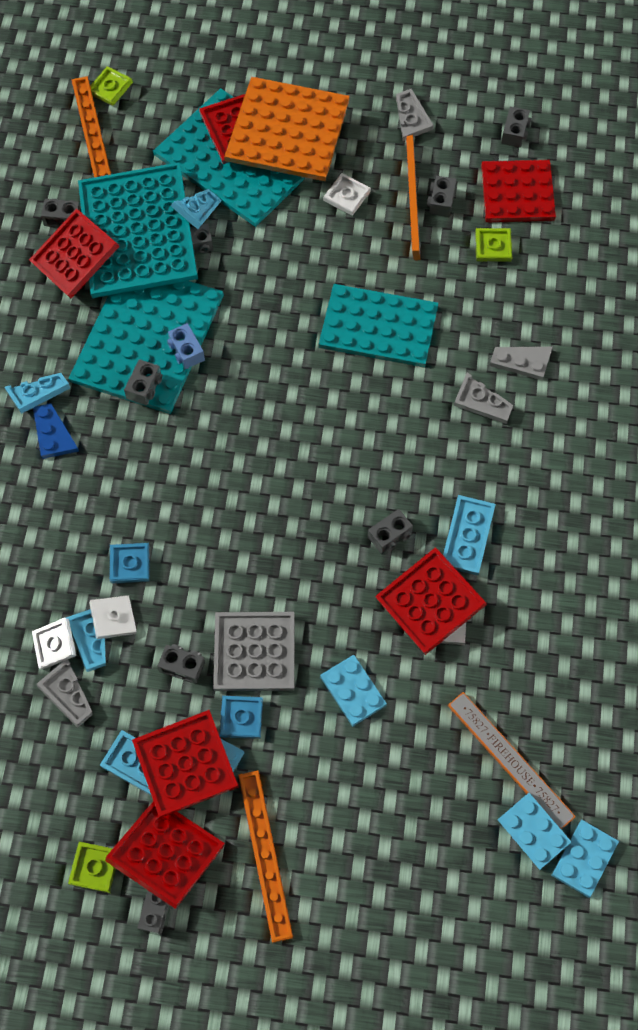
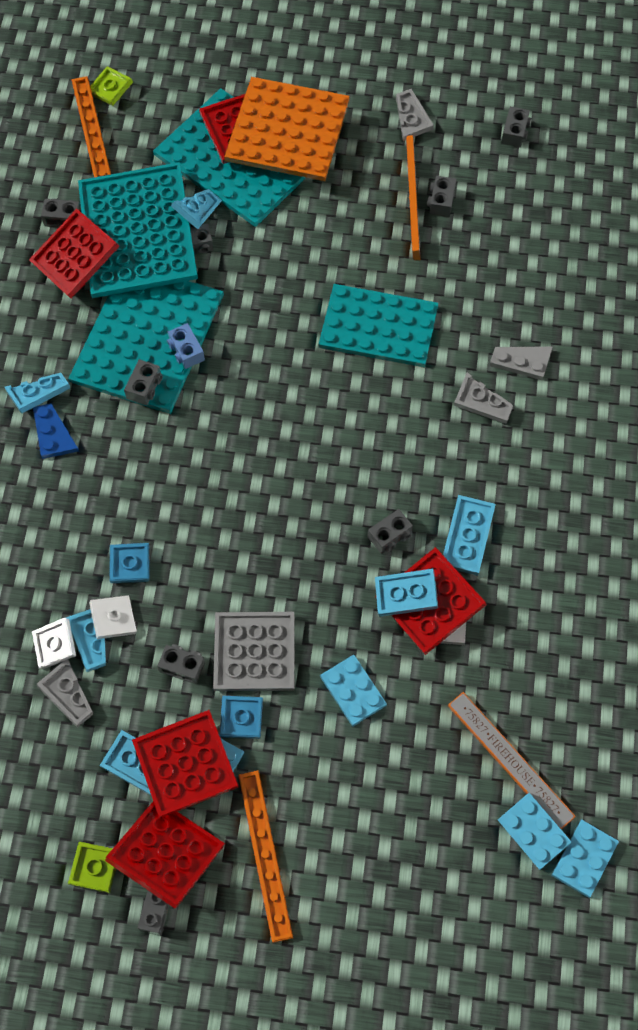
(347, 194): white plate -> none
(406, 592): none -> medium azure plate
(493, 244): lime plate -> none
(518, 191): red plate -> none

